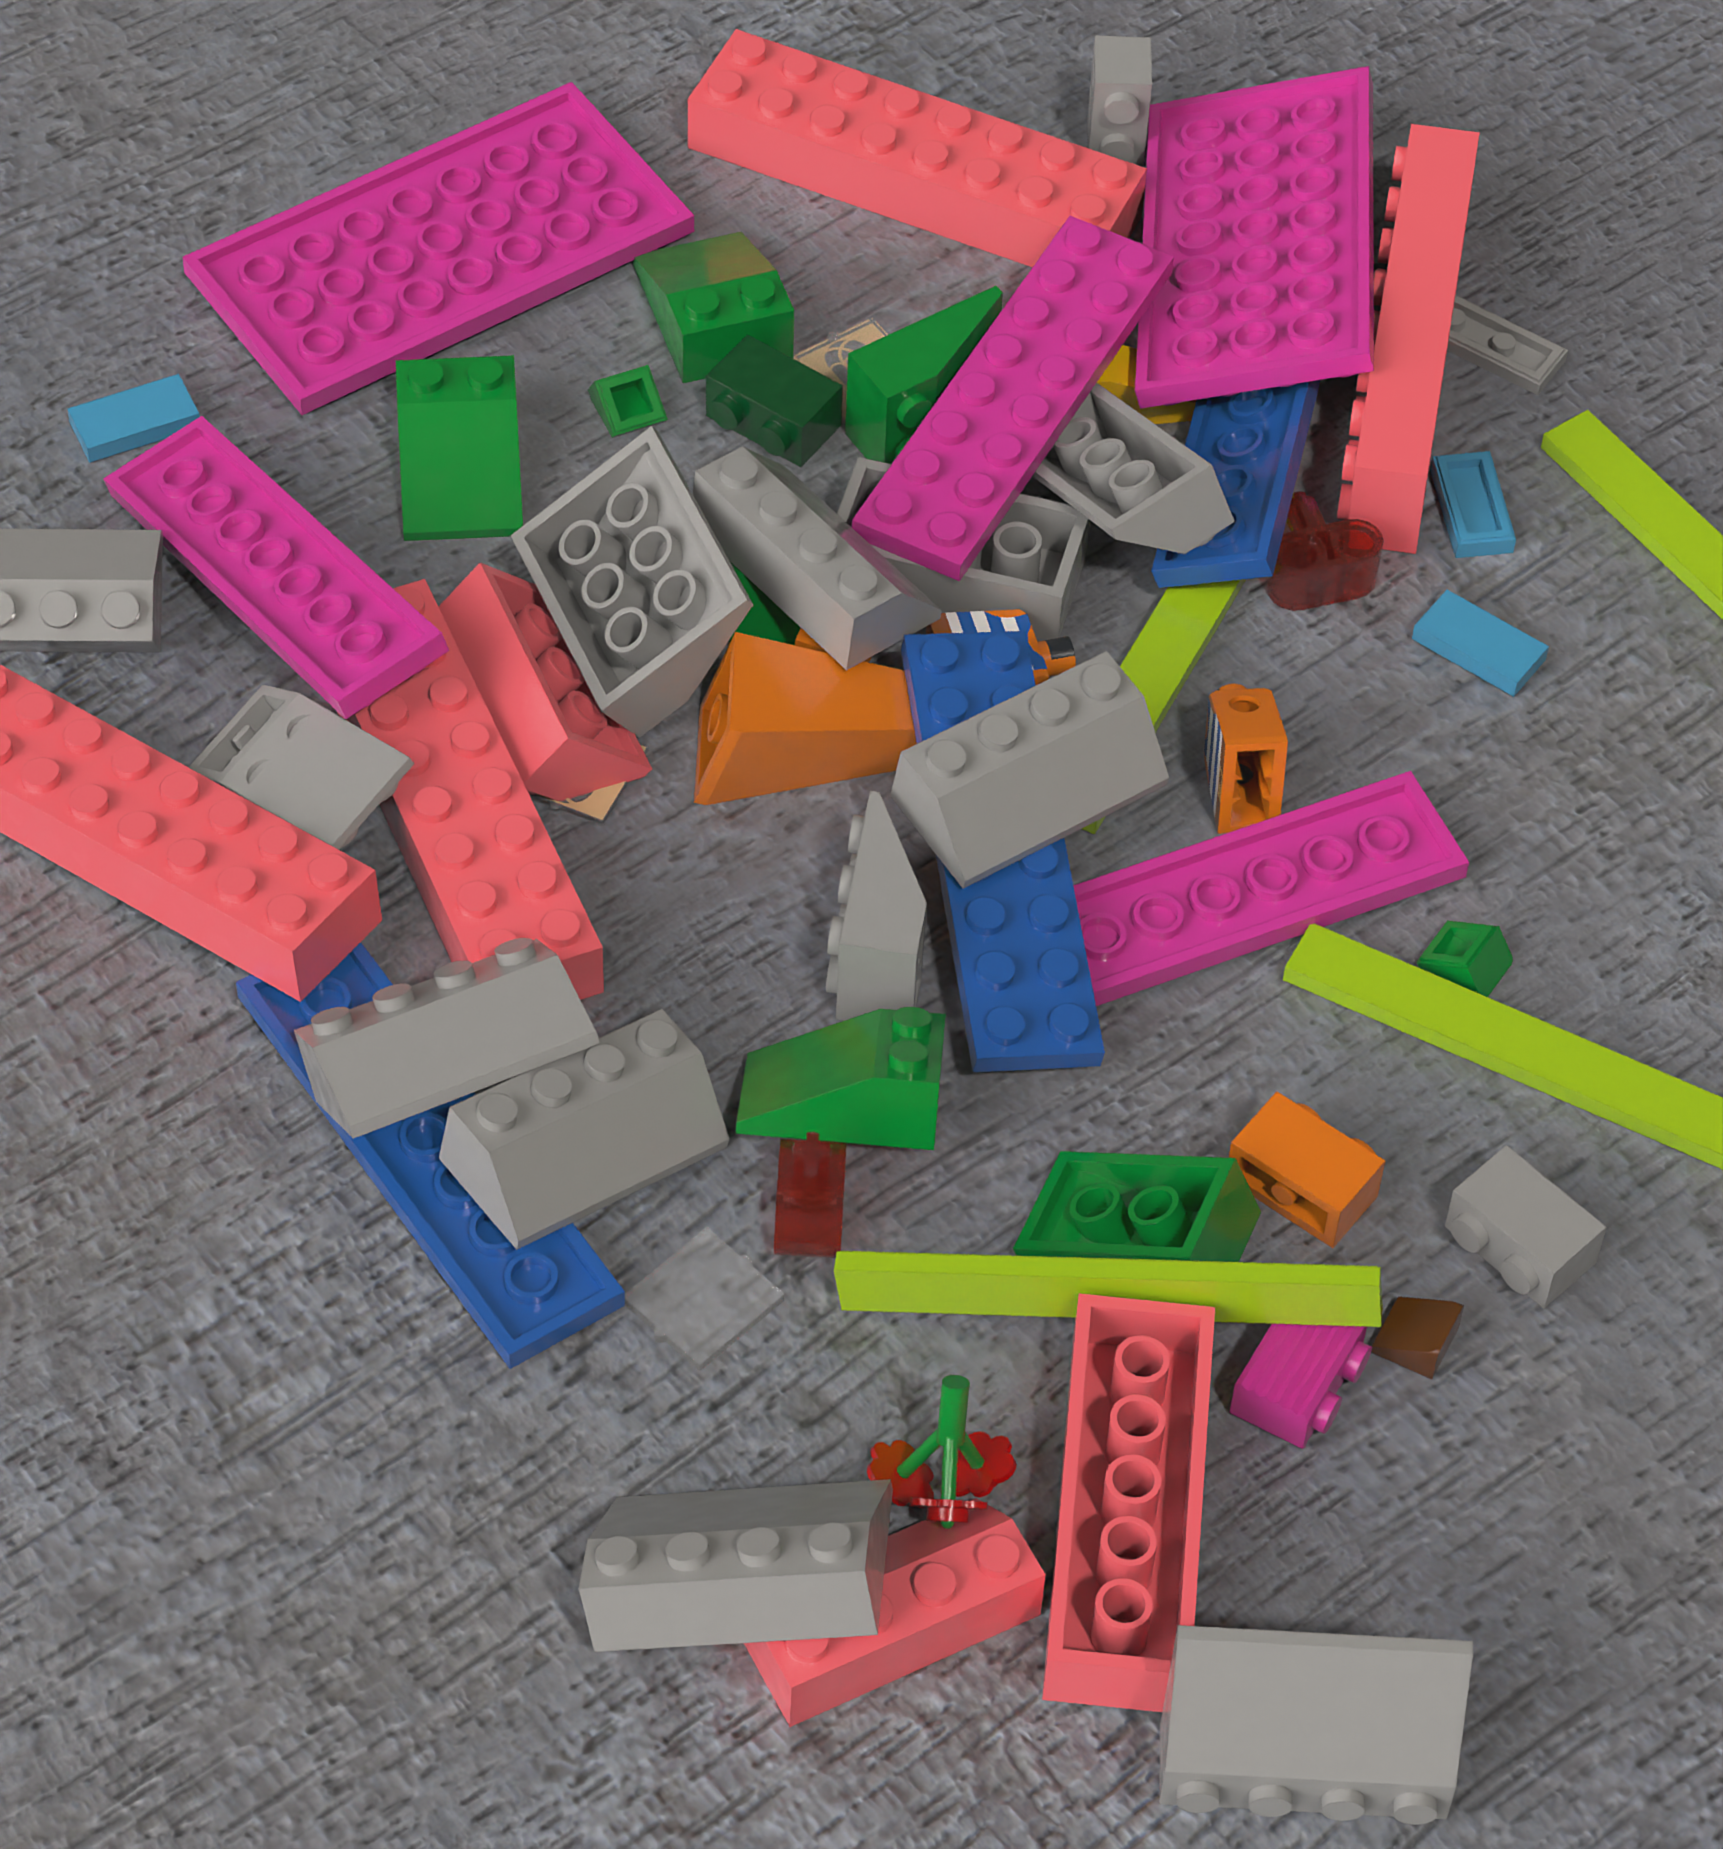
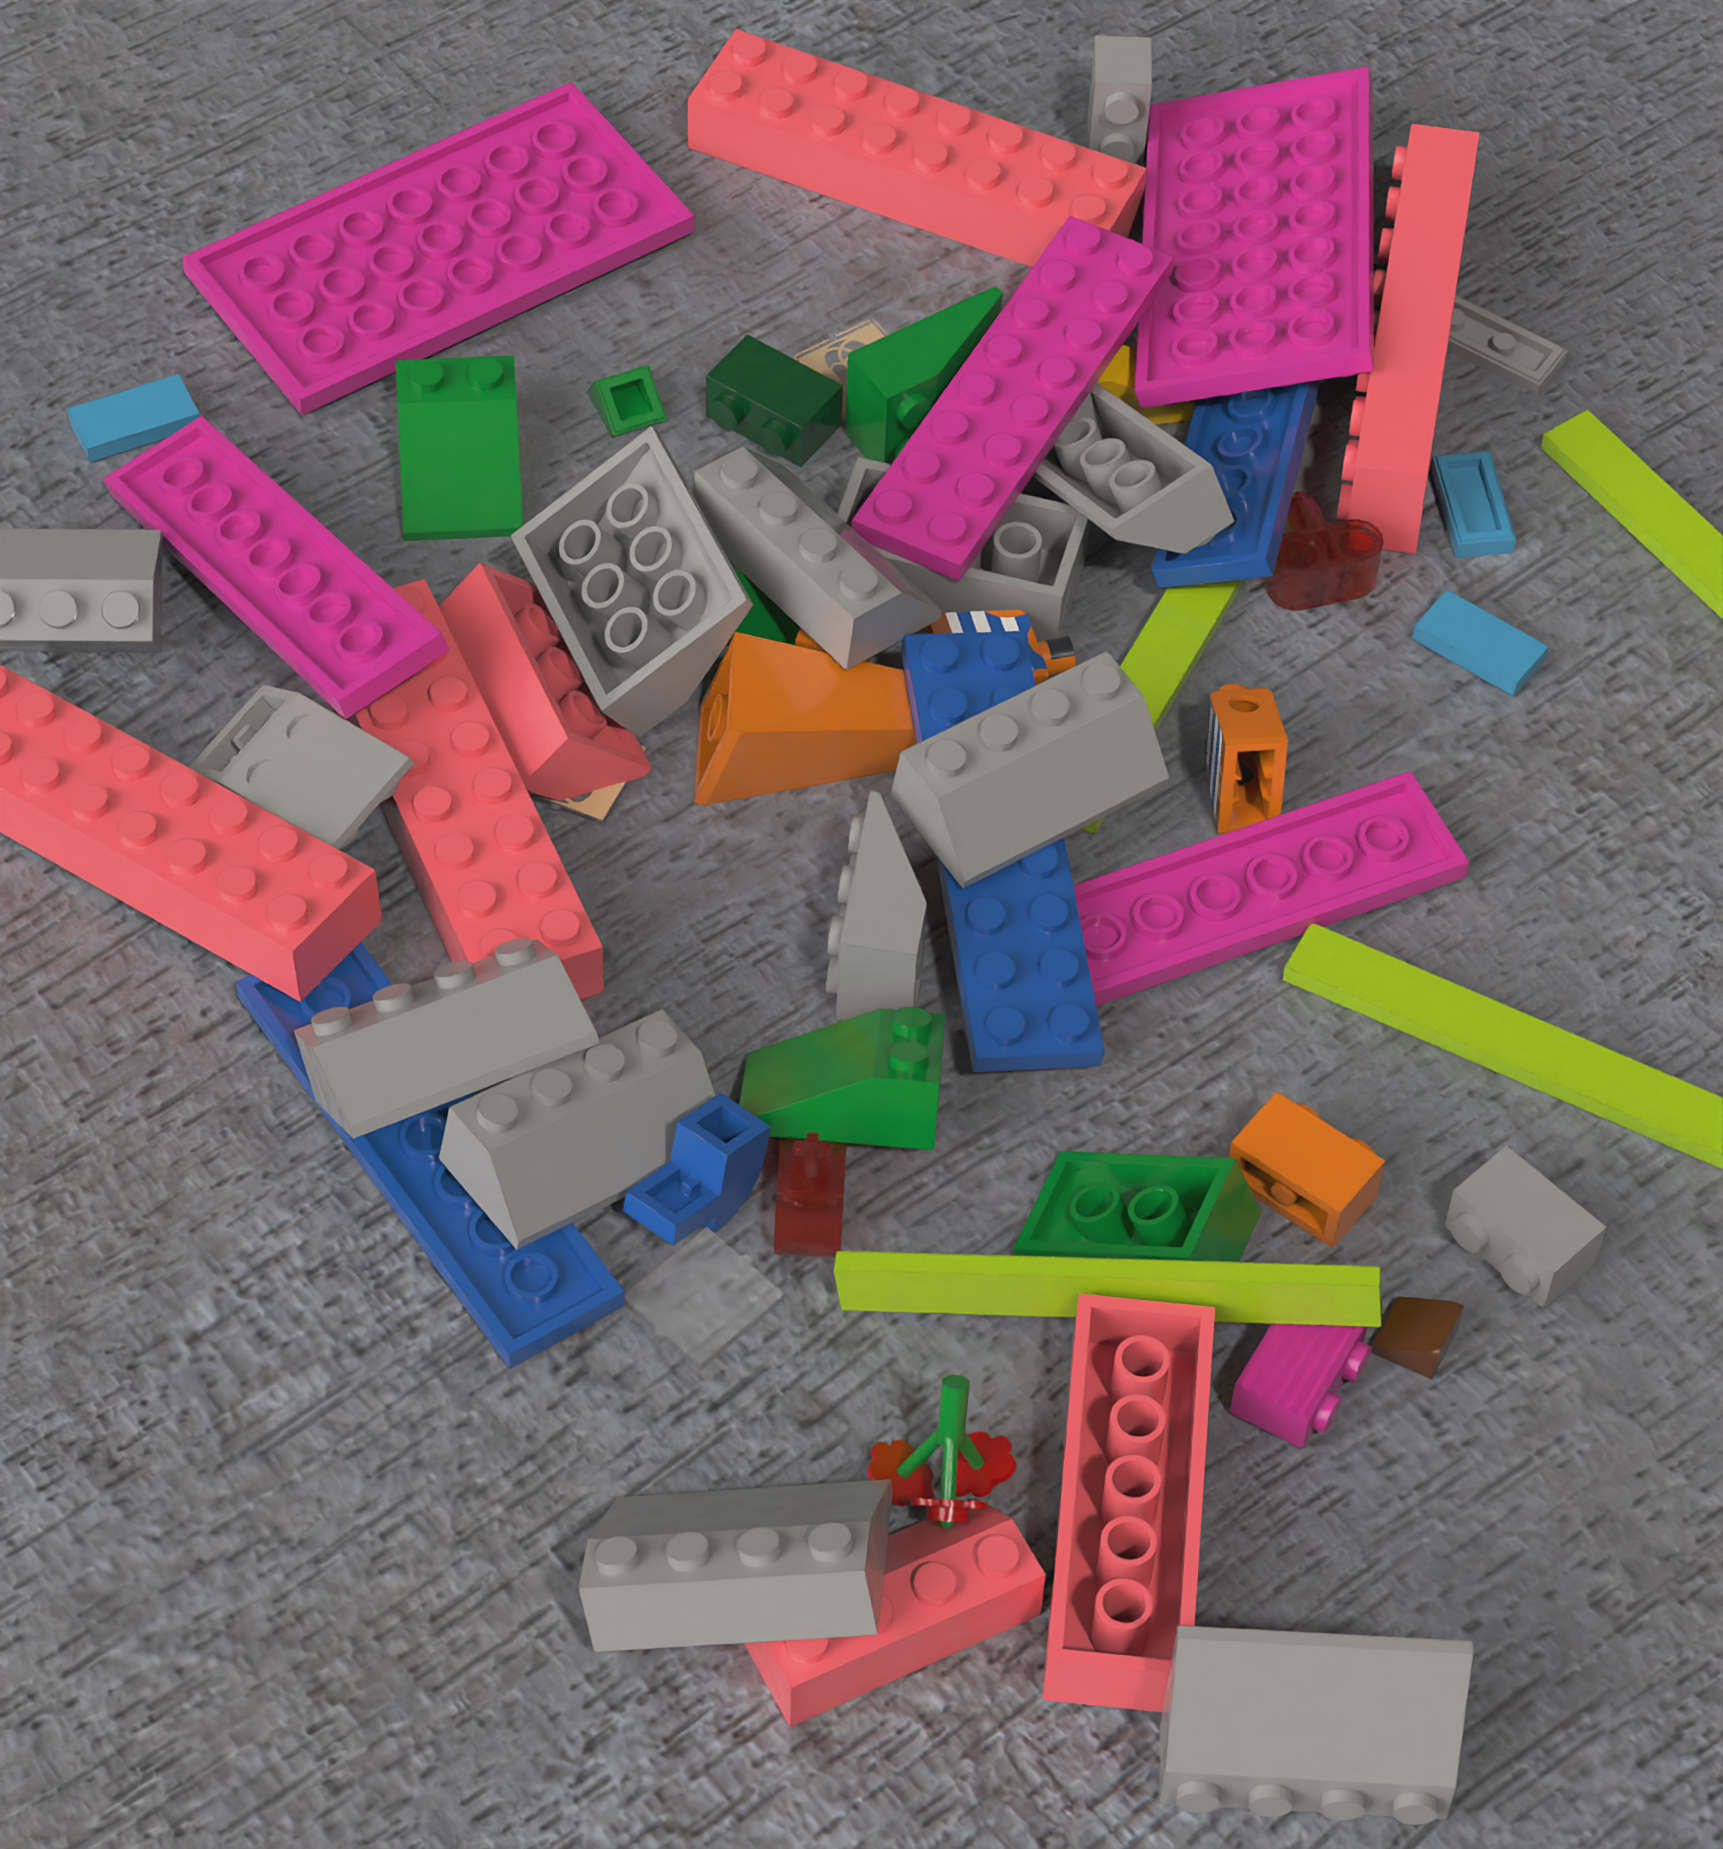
(709, 1174): none -> blue brick
(713, 297): green slope -> none
(1468, 955): green slope -> none

